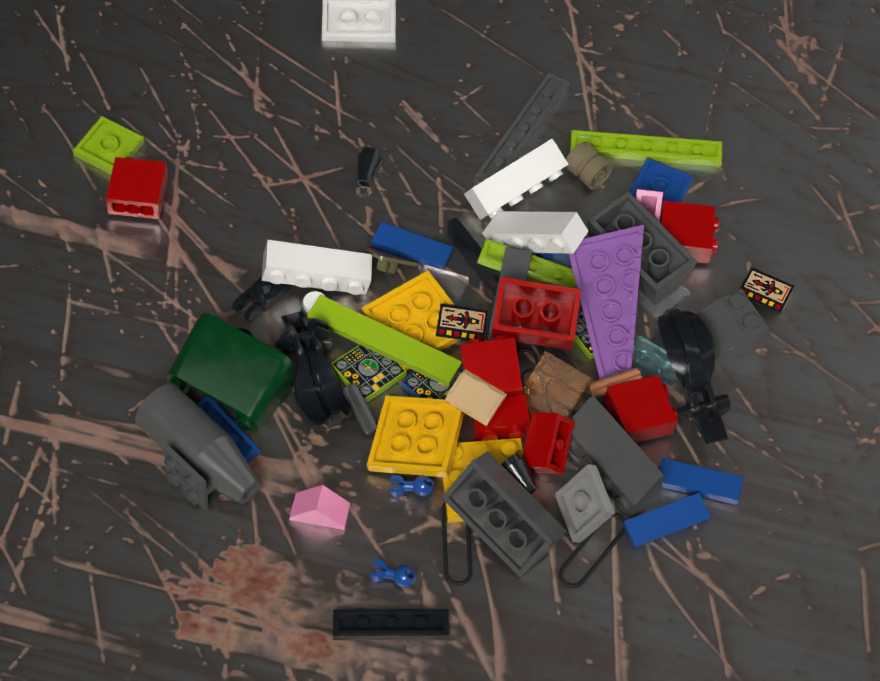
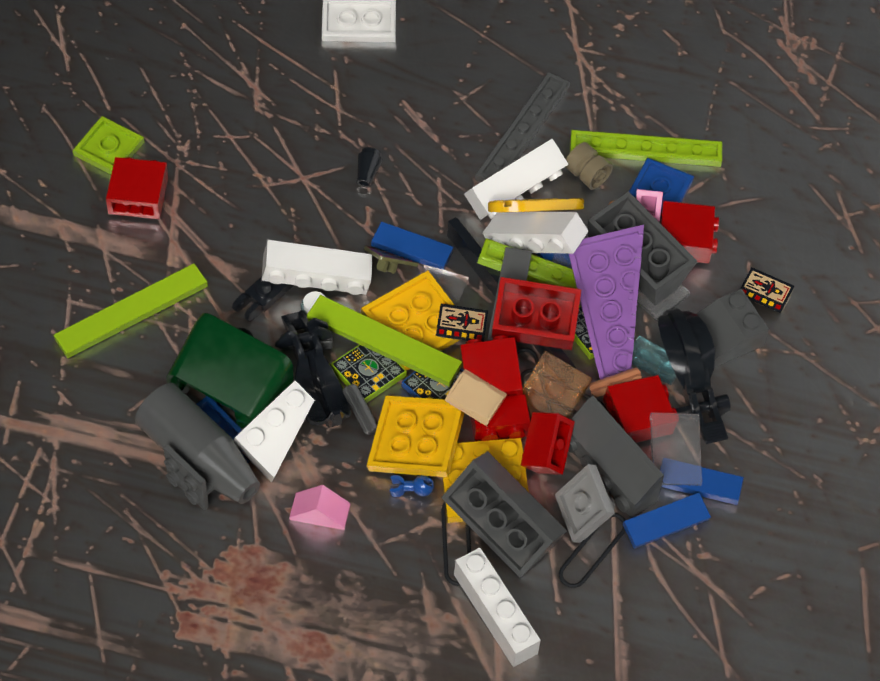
(130, 310): none -> lime tile
(274, 430): none -> white wedge
(391, 624): black tile -> none
(401, 575): blue arm -> none
(496, 607): none -> white brick
(520, 471): black cone -> none
(532, 205): none -> yellow tile
(677, 447): none -> clear piece

